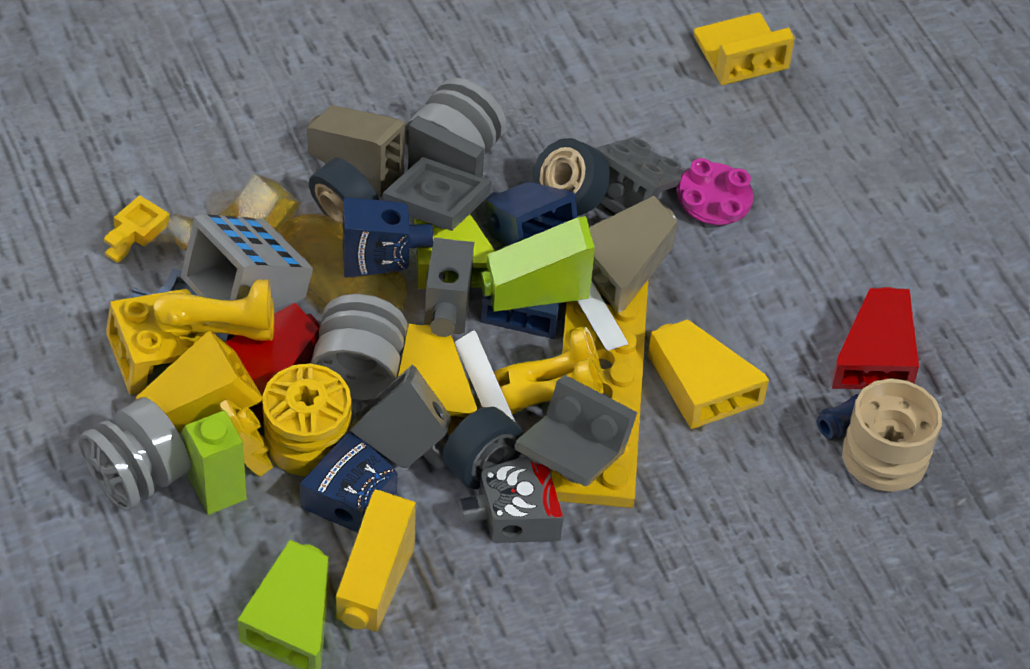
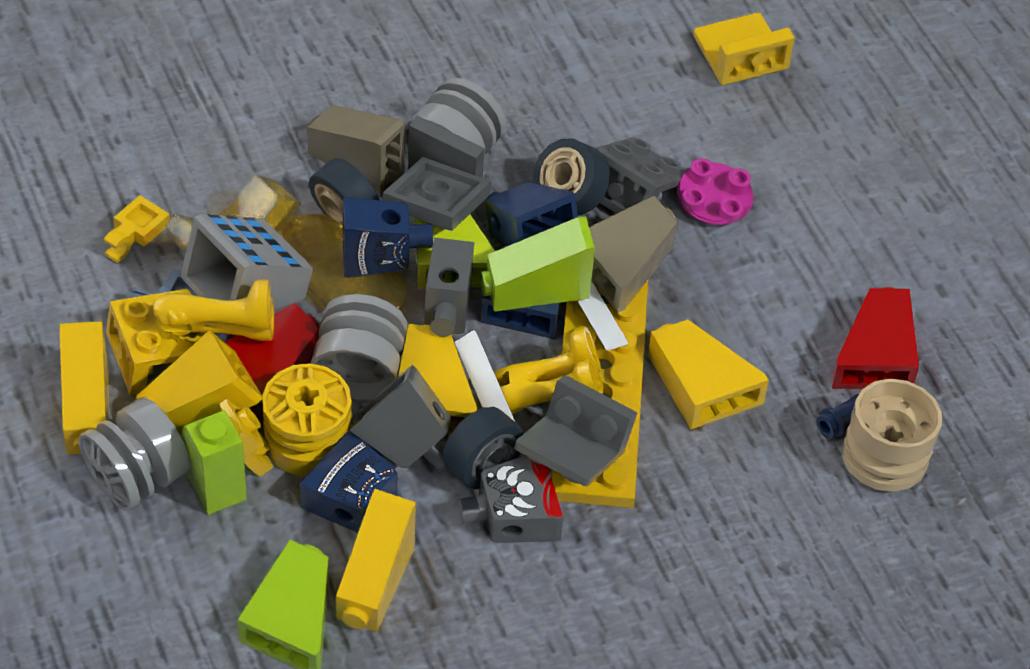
(83, 380): none -> yellow slope

